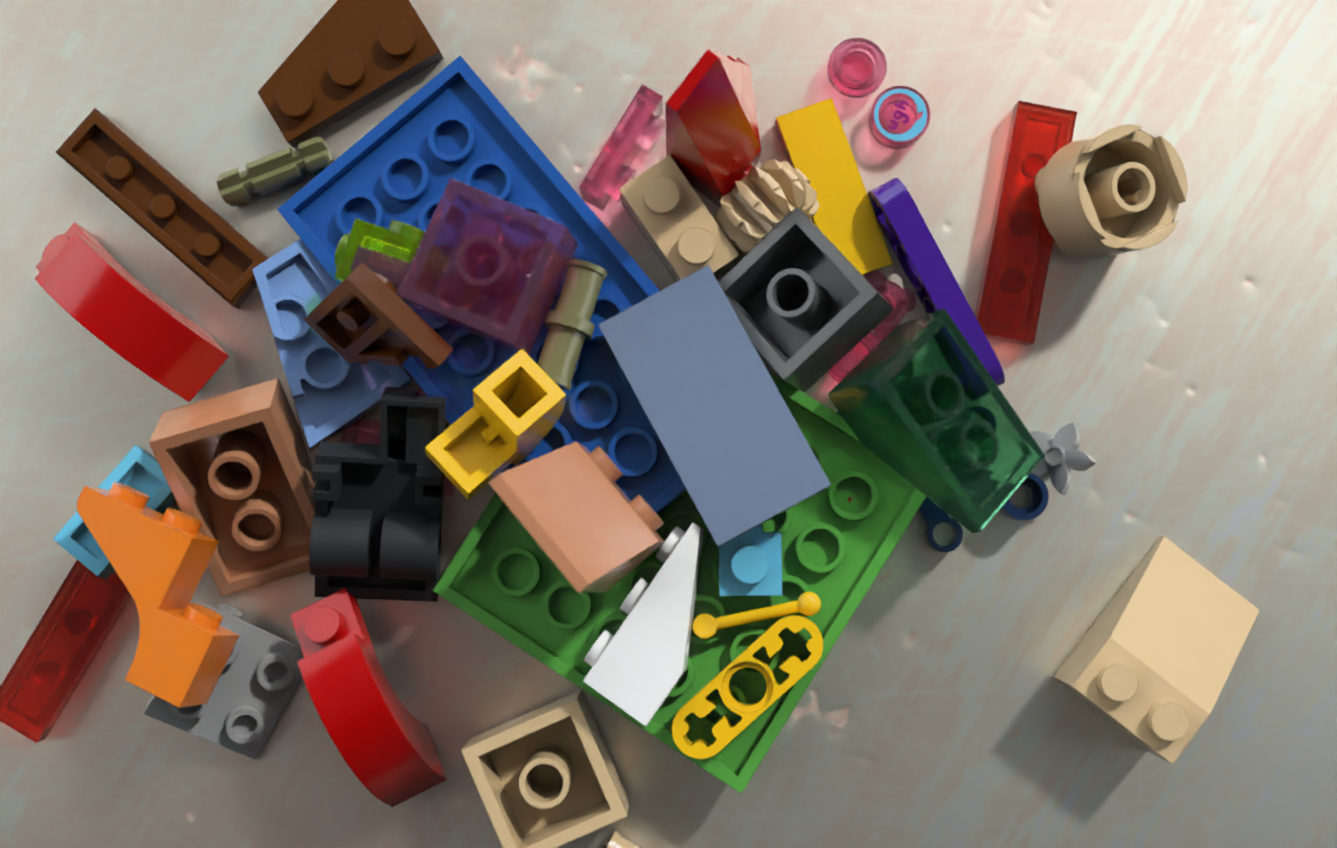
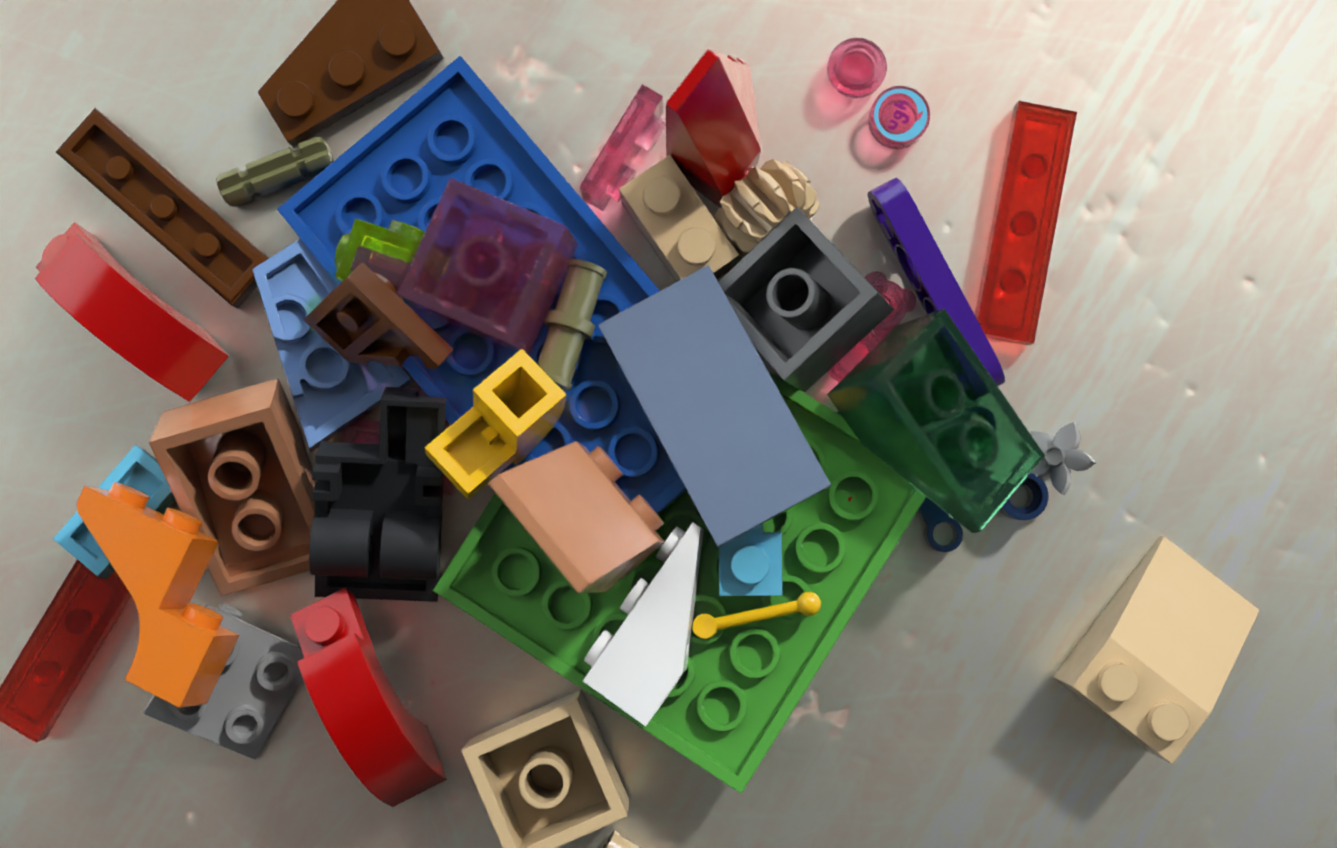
(702, 705): yellow beam -> none
(821, 151): yellow tile -> none
(1112, 192): tan brick -> none

